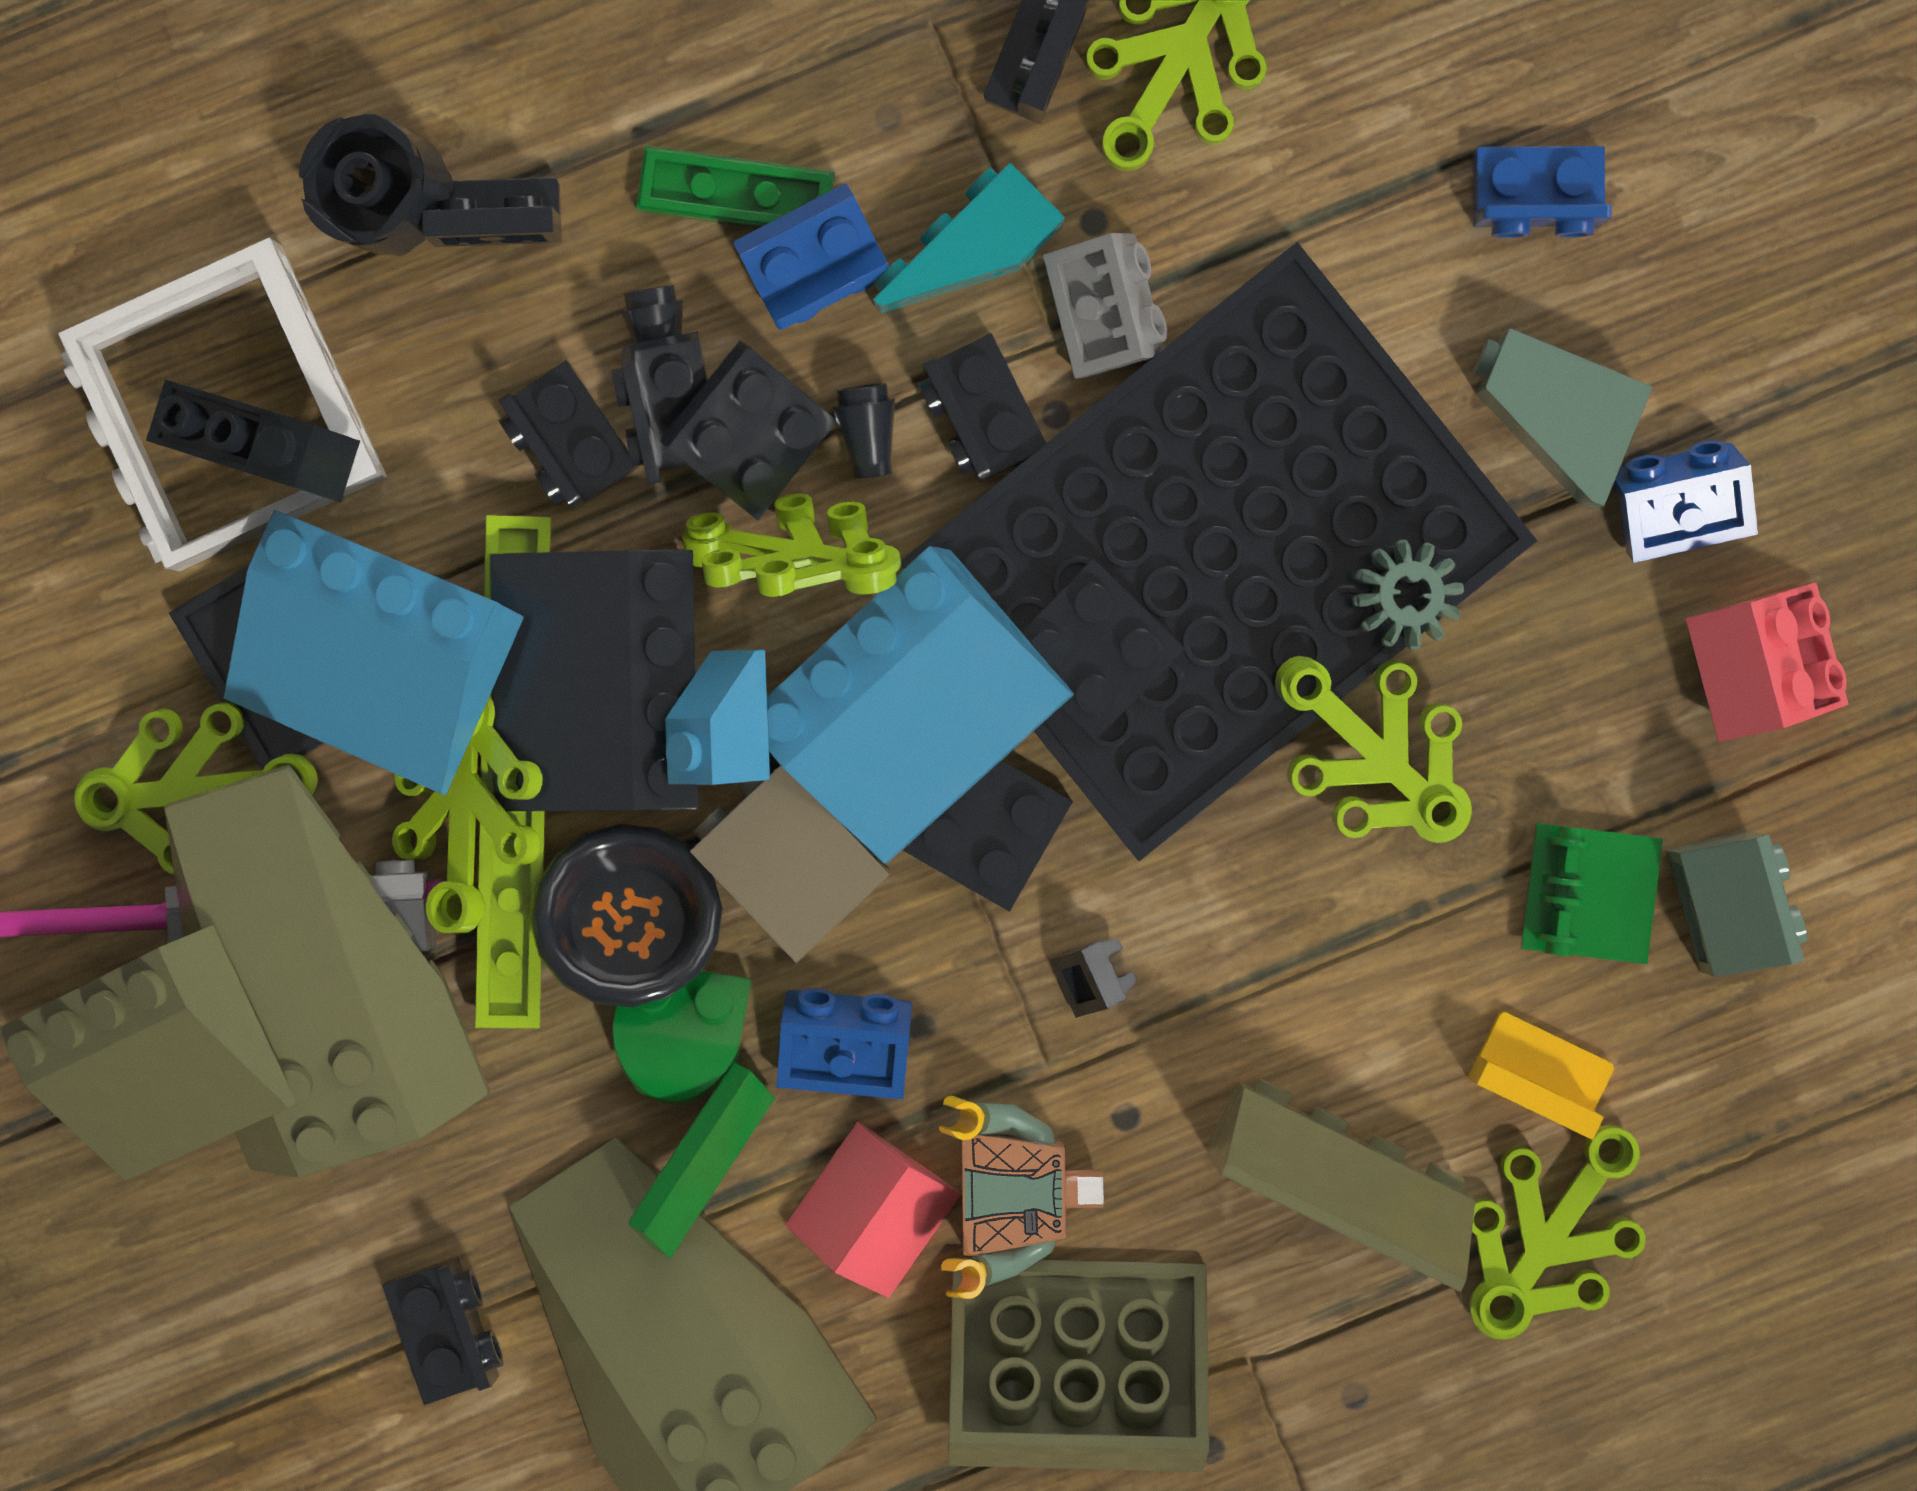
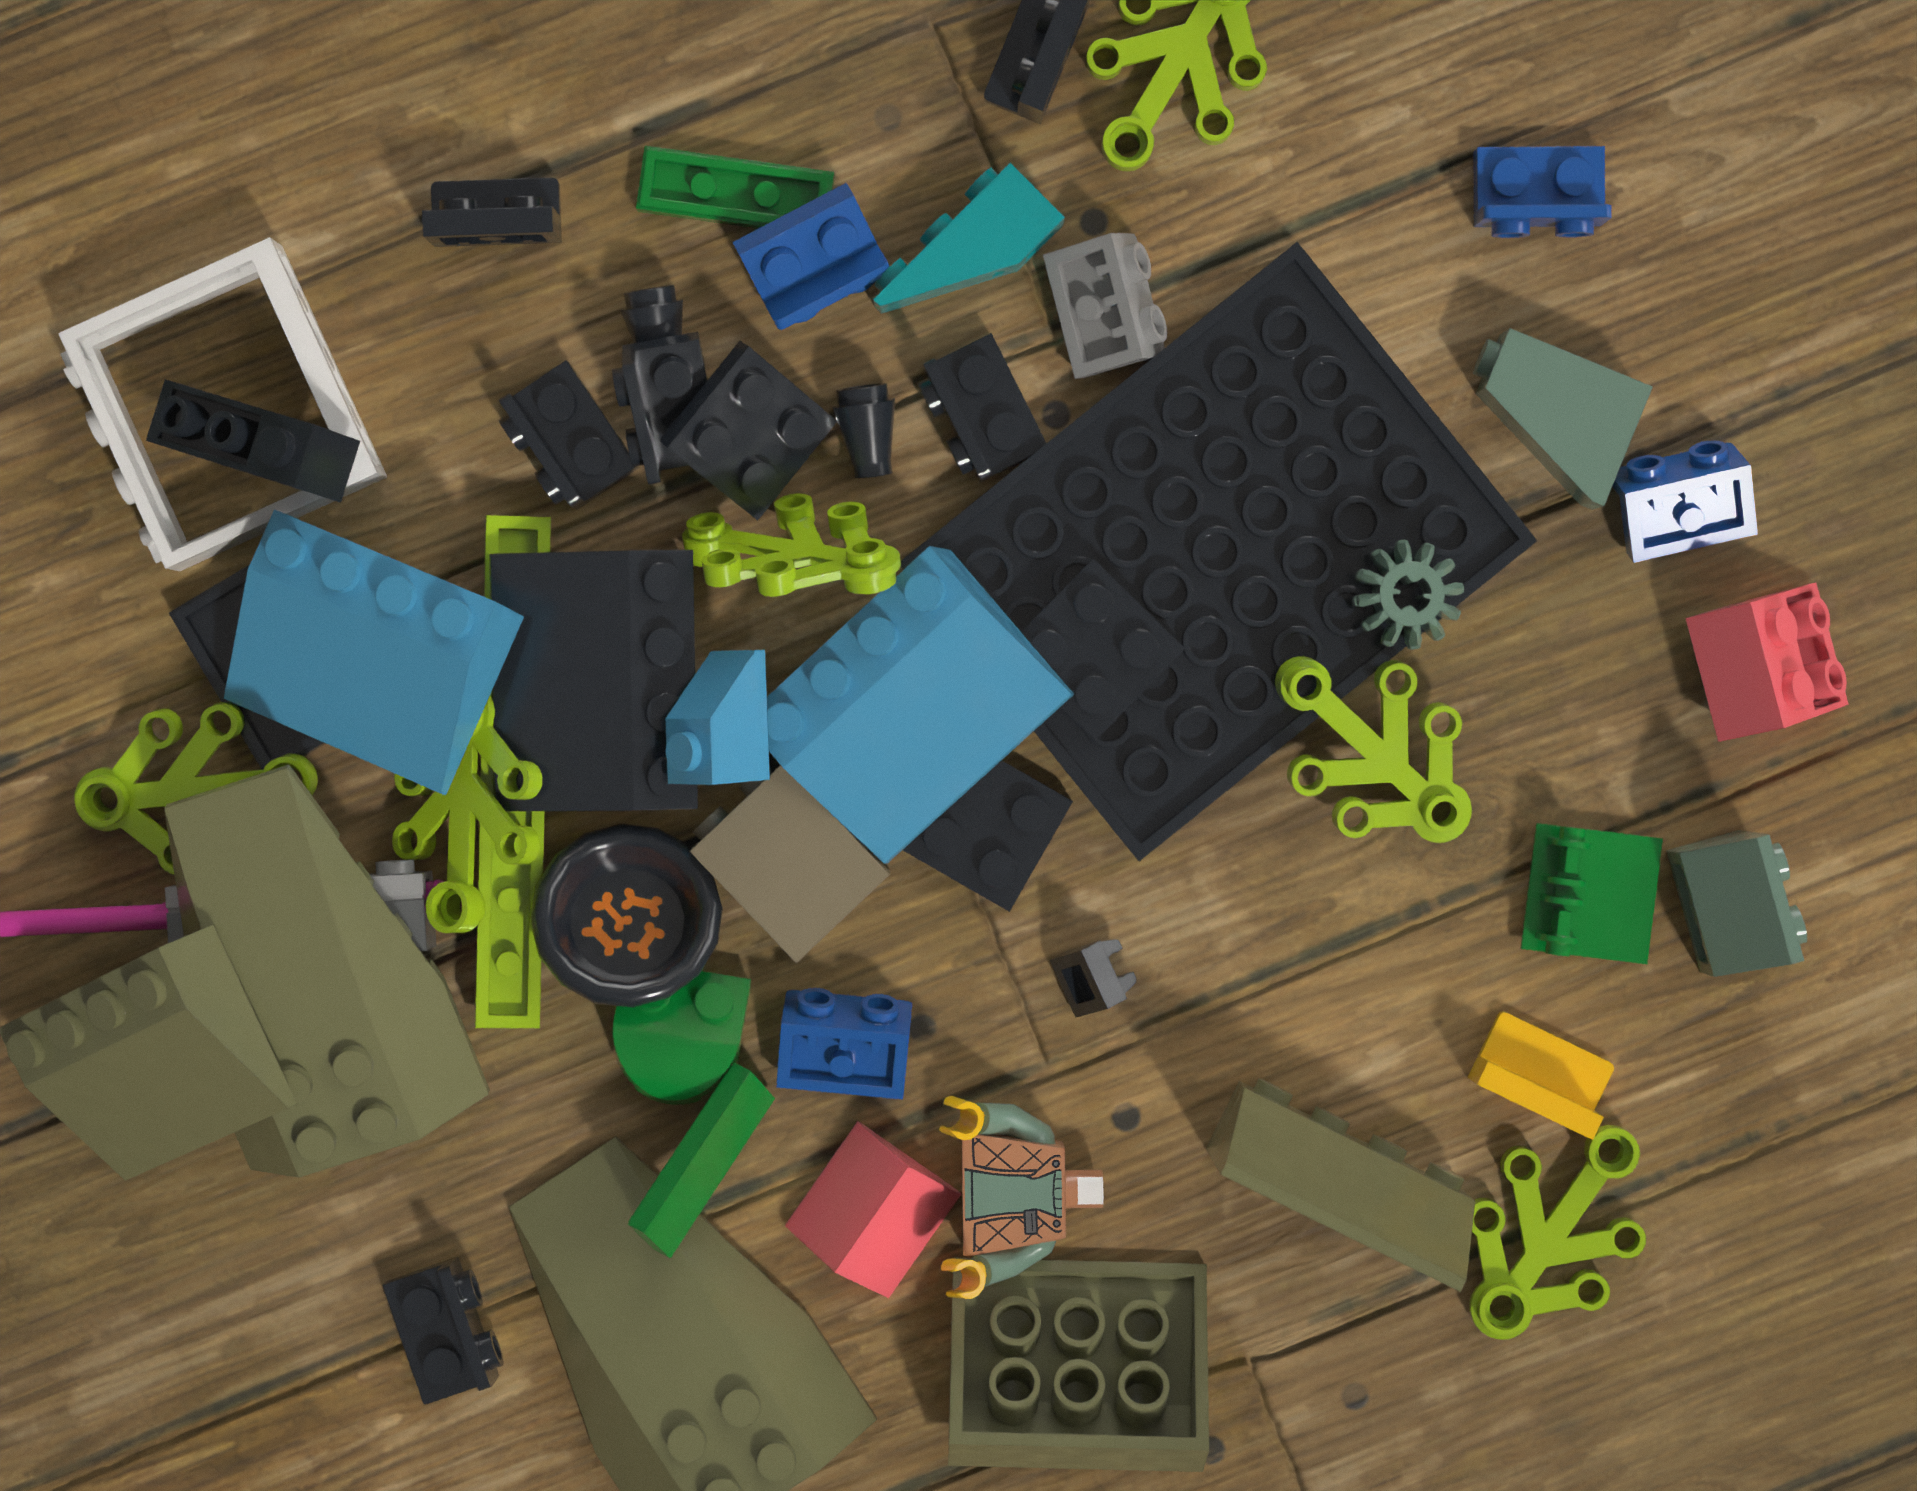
(340, 176): black brick -> none

